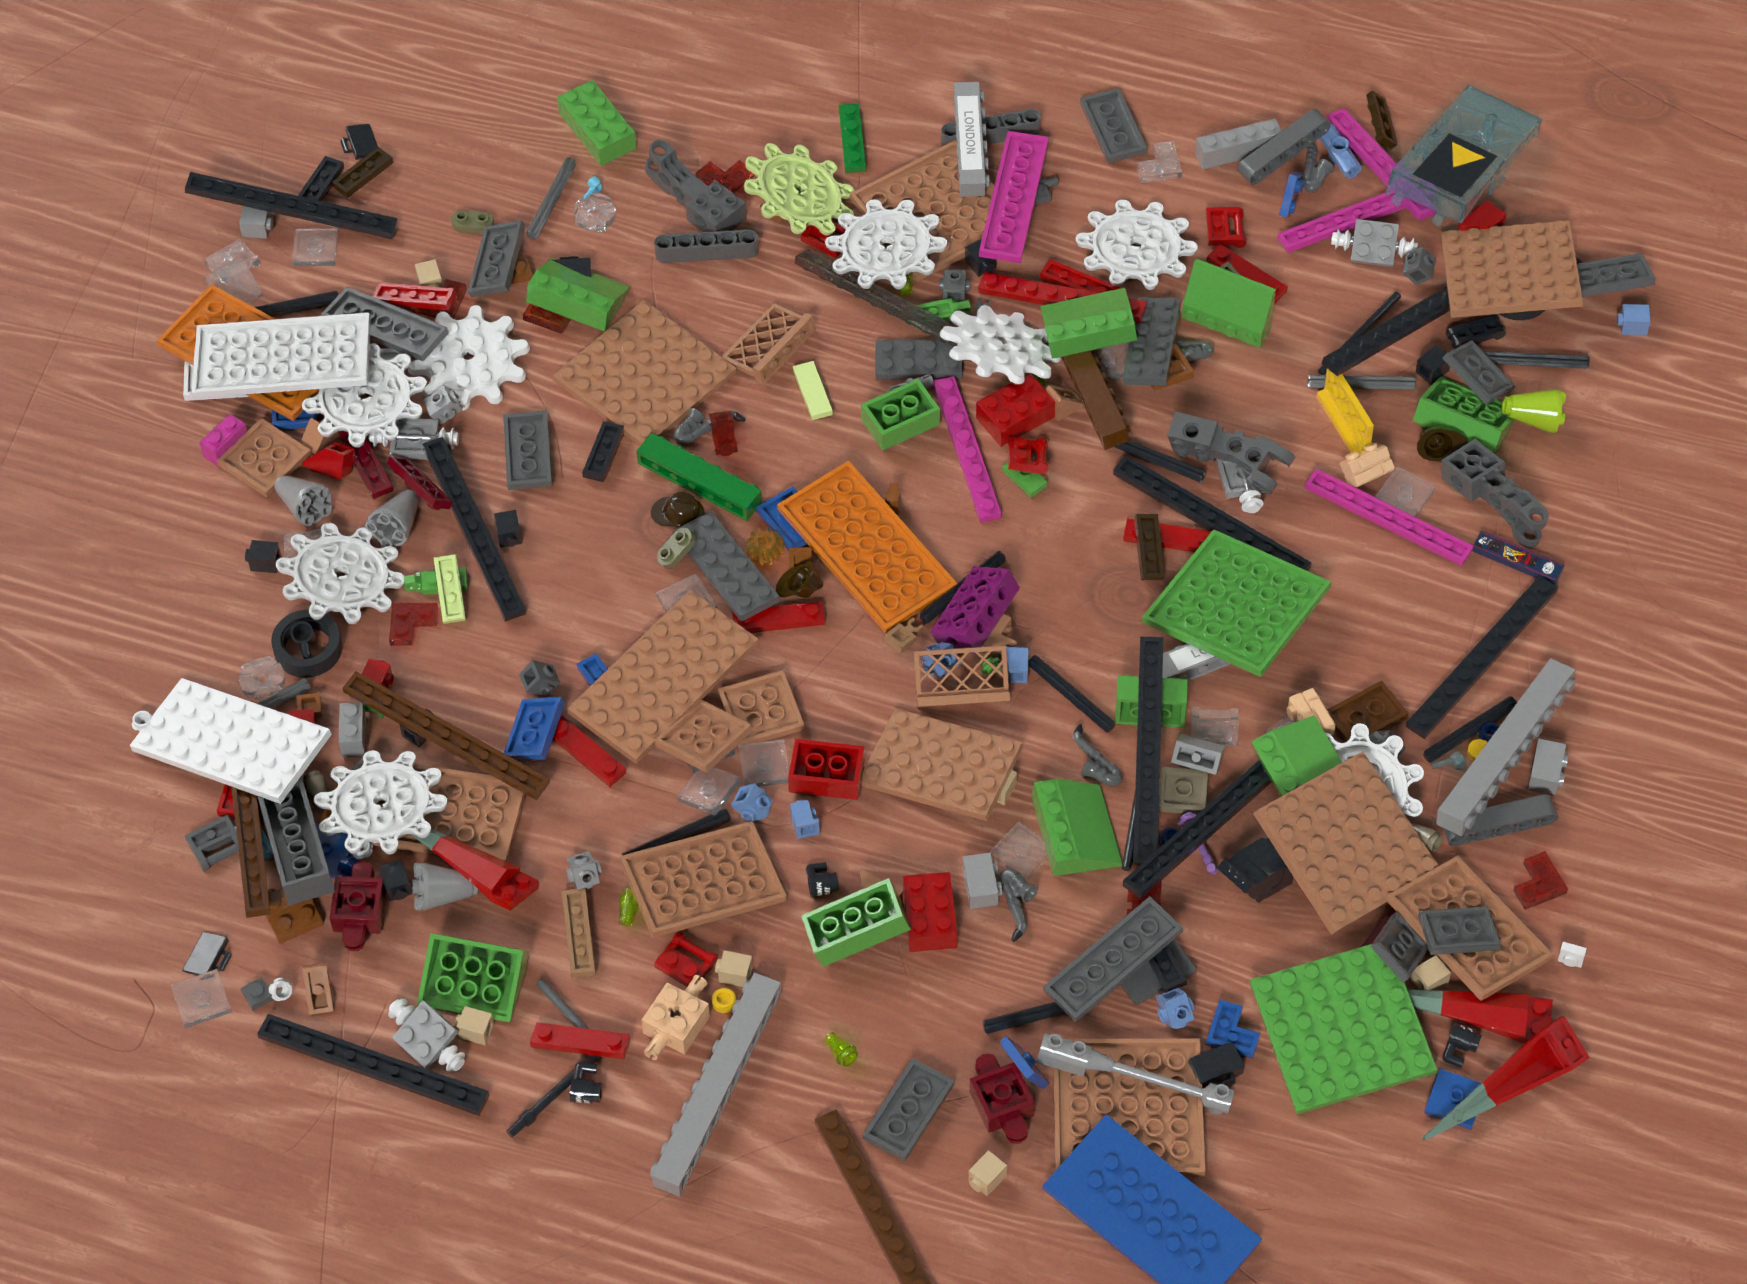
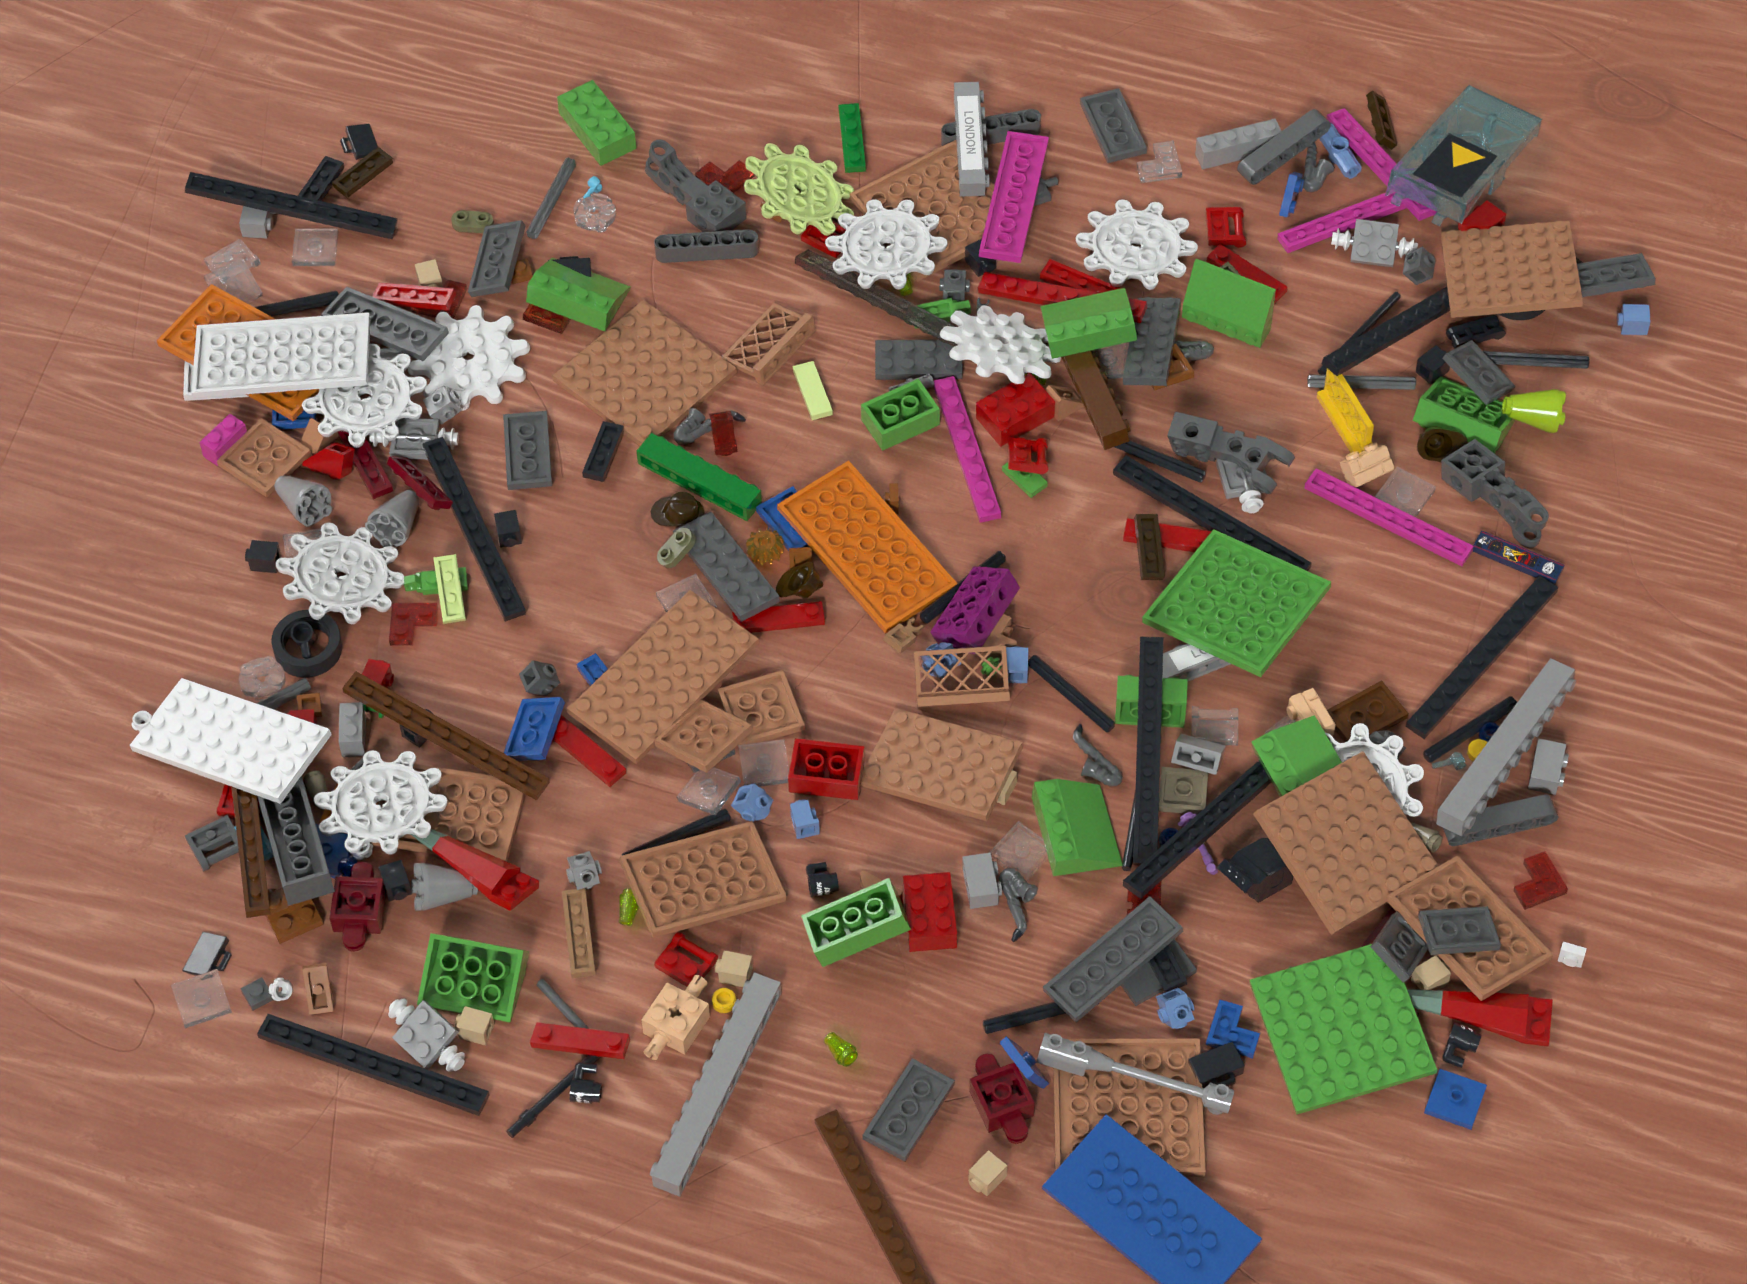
(1539, 1060): red plate -> none

